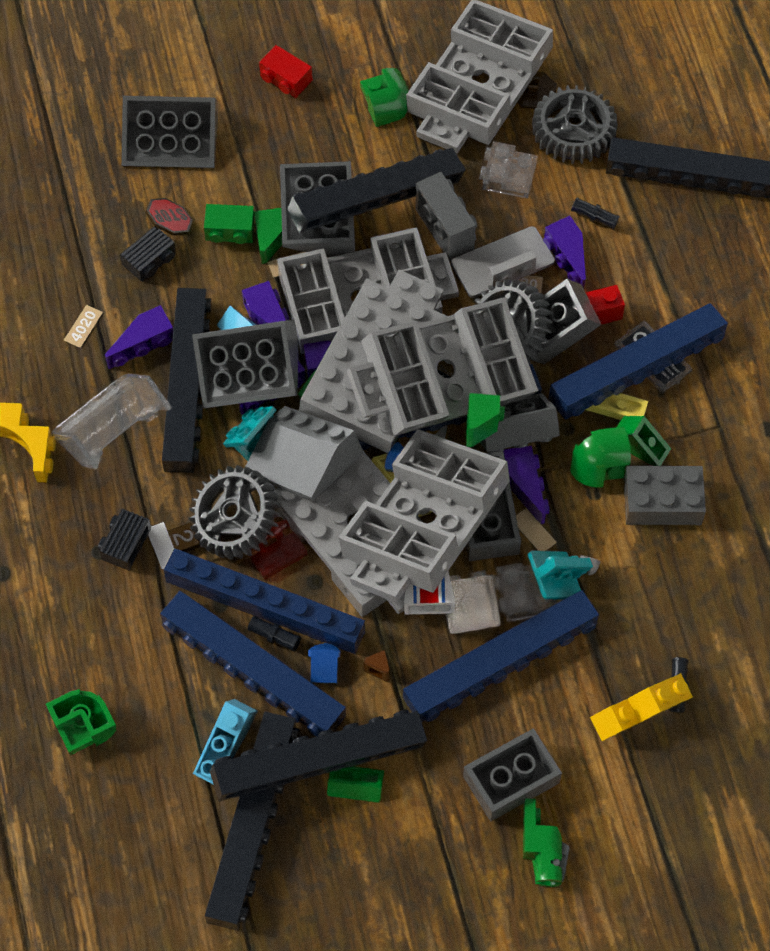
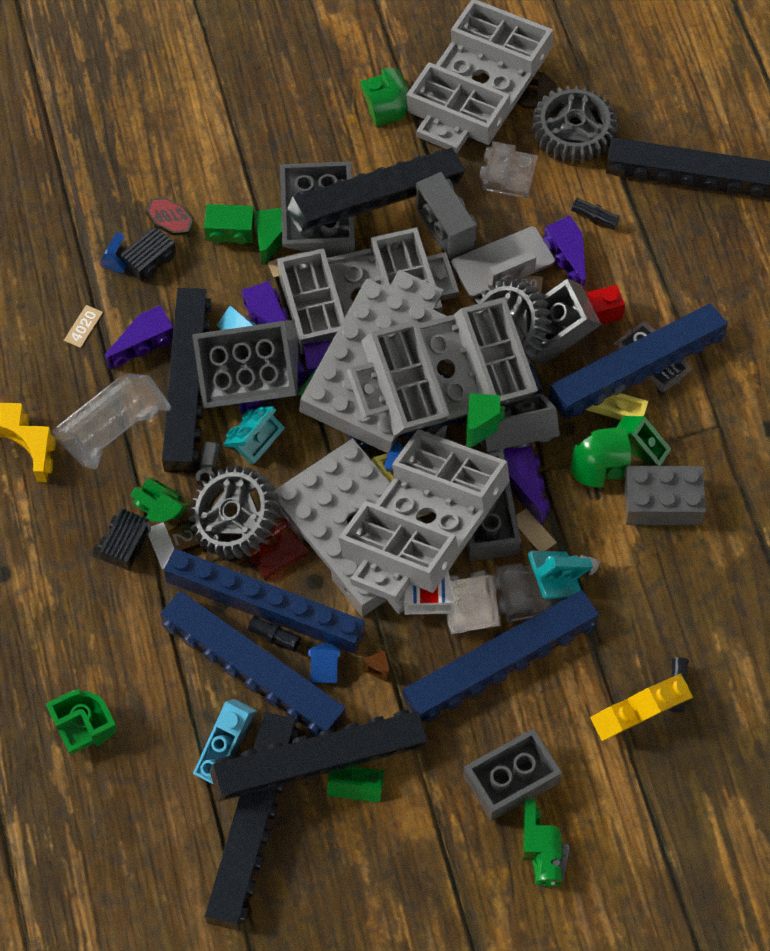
(109, 258): none -> blue tile
(158, 501): none -> green brick
(169, 131): dark grey slope -> none
(208, 461): none -> dark grey bar
(285, 71): red brick -> none
(304, 452): slope -> none

